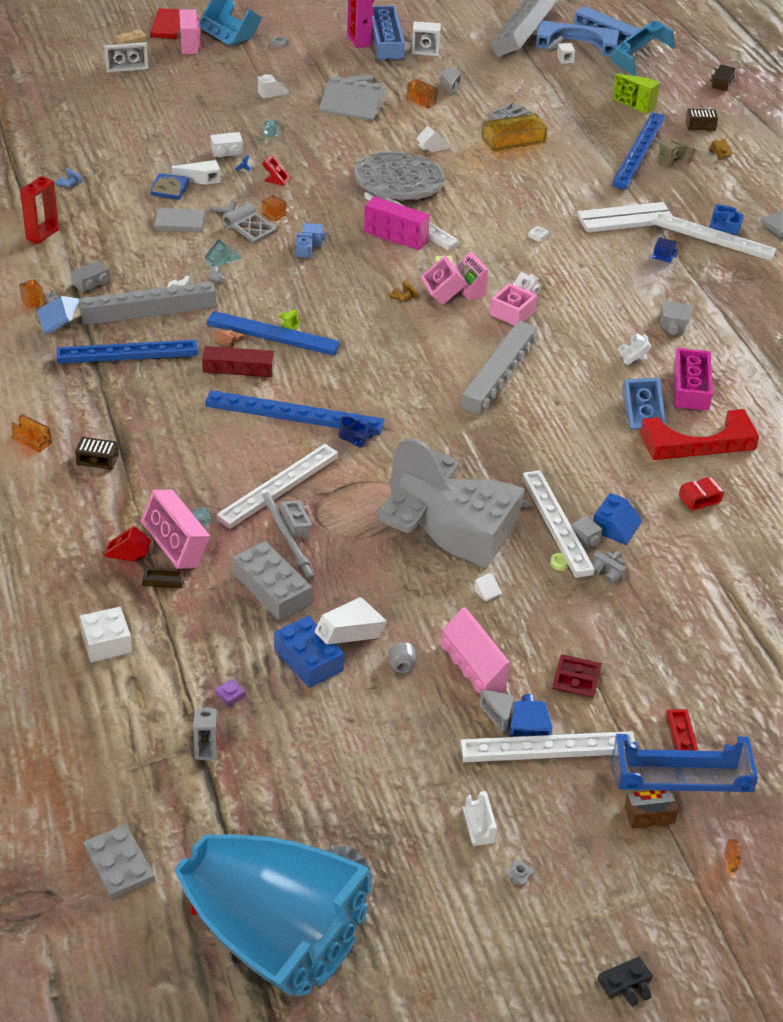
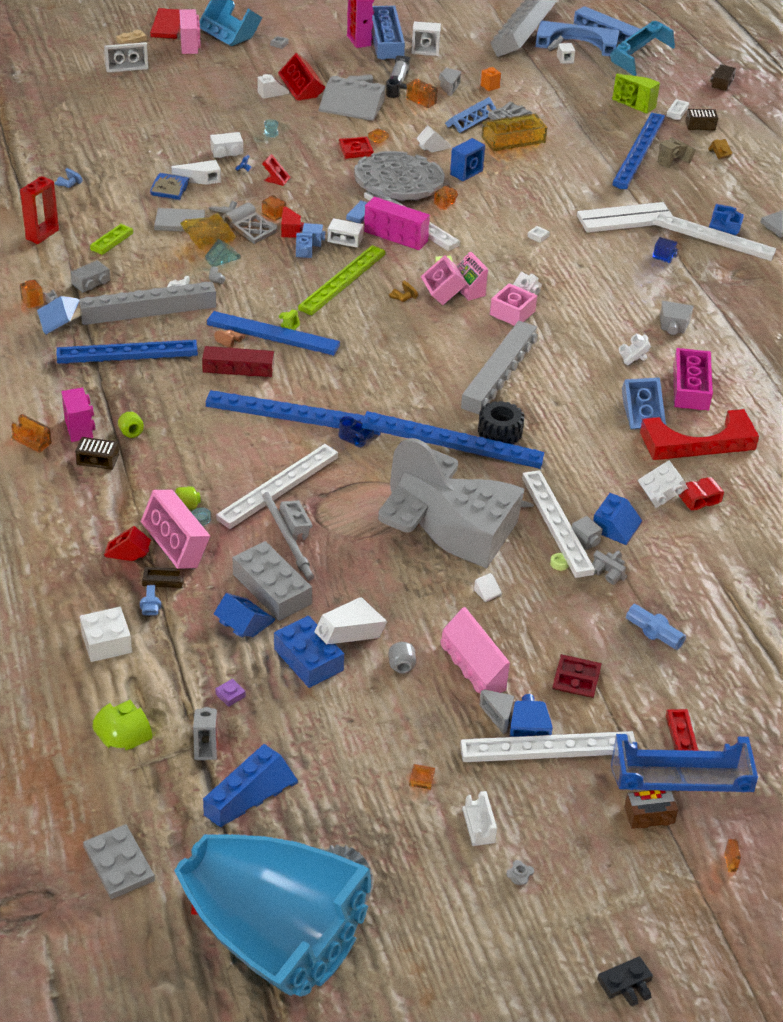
(78, 414): none -> dark pink brick
(111, 239): none -> lime tile
(122, 726): none -> lime brick
(130, 424): none -> lime head
(150, 604): none -> medium blue piece
(188, 496): none -> lime head
(208, 230): none -> clear yellow brick
(242, 615): none -> blue slope
(248, 785): none -> blue wedge
(290, 223): none -> red slope
(301, 79): none -> red slope
(341, 280): none -> lime tile
(345, 233): none -> white brick
(355, 147): none -> red tile
(357, 213): none -> medium blue tile
(378, 135): none -> clear orange plate
(395, 82): none -> black piece
(422, 776): none -> clear orange tile
(445, 196): none -> clear orange brick
(453, 439): none -> blue plate
(467, 159): none -> blue brick
(472, 111): none -> medium blue fence
(490, 79): none -> orange brick
(501, 422): none -> black tyre
(655, 626): none -> medium blue piece
(662, 484): none -> white plate
(677, 109): none -> white plate

